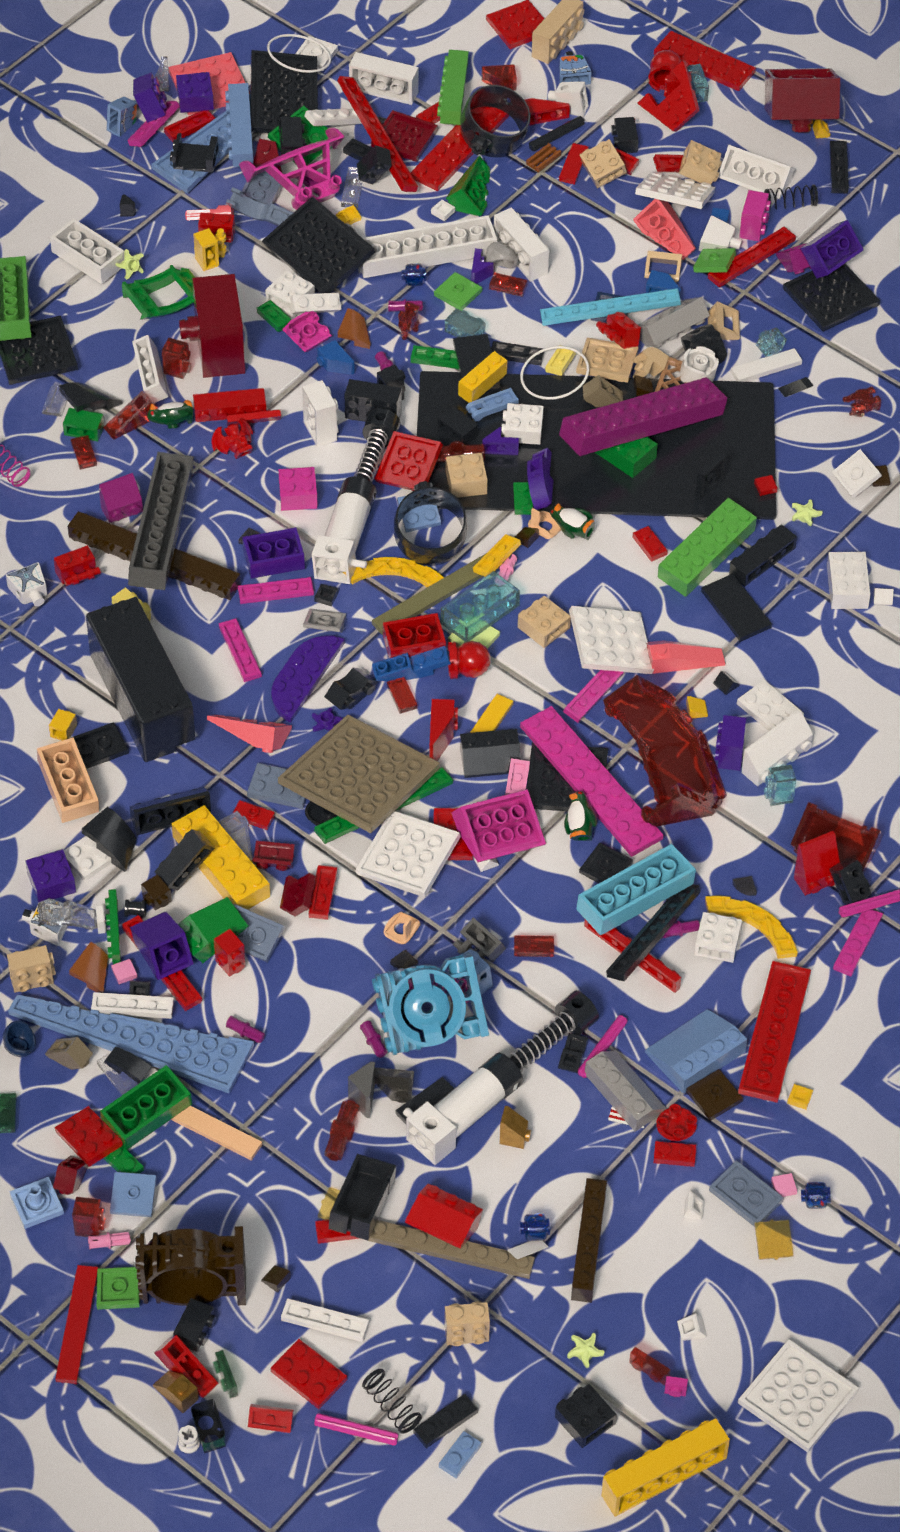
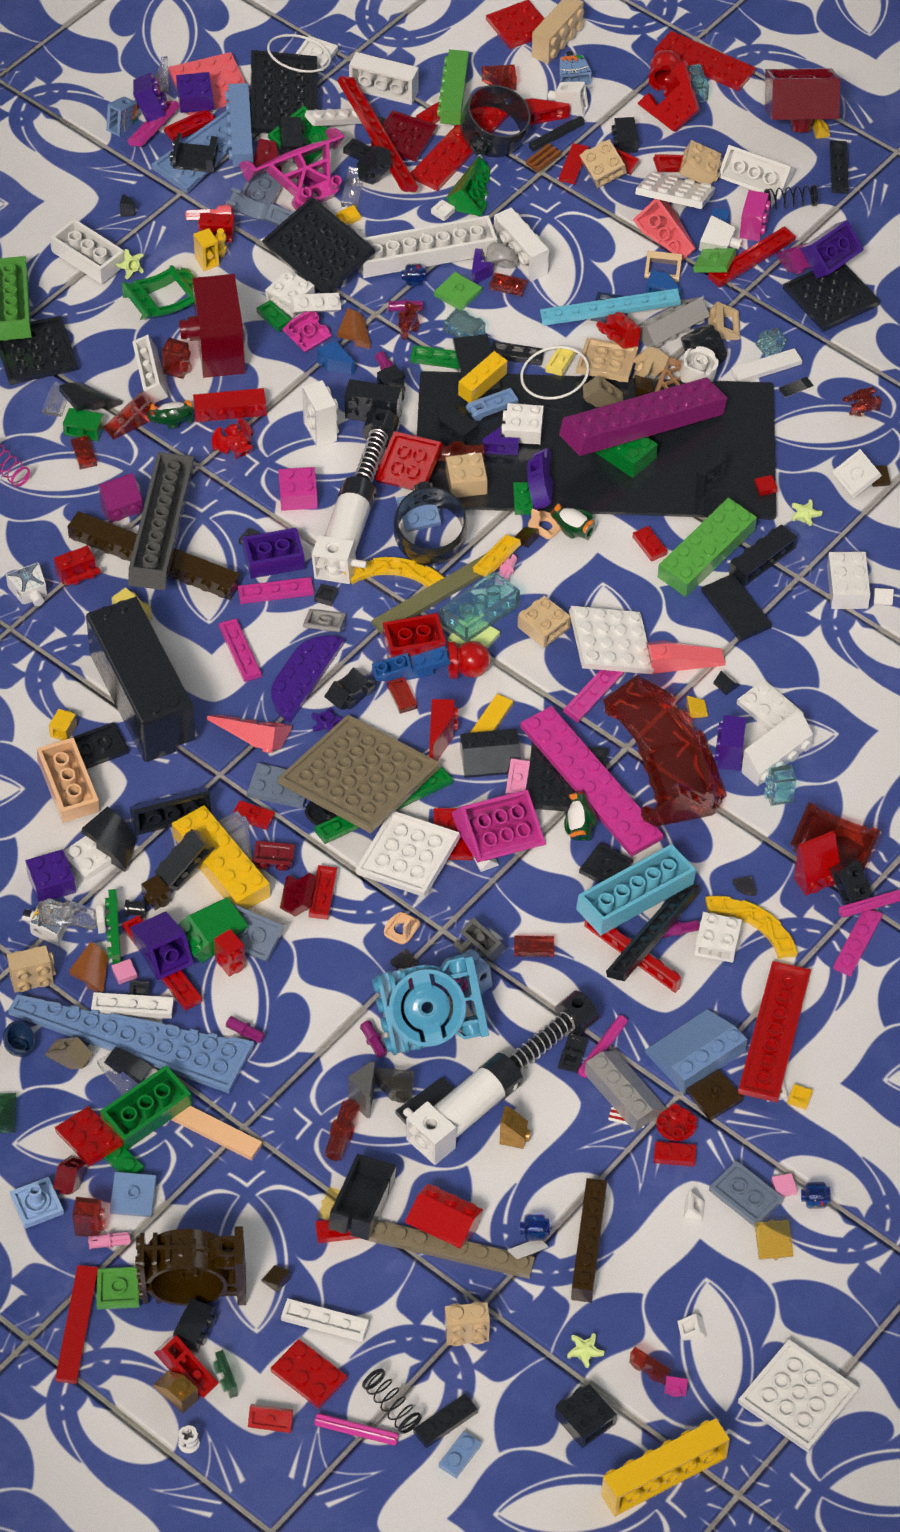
(206, 1409): black piece -> none
(255, 417): red tile -> none

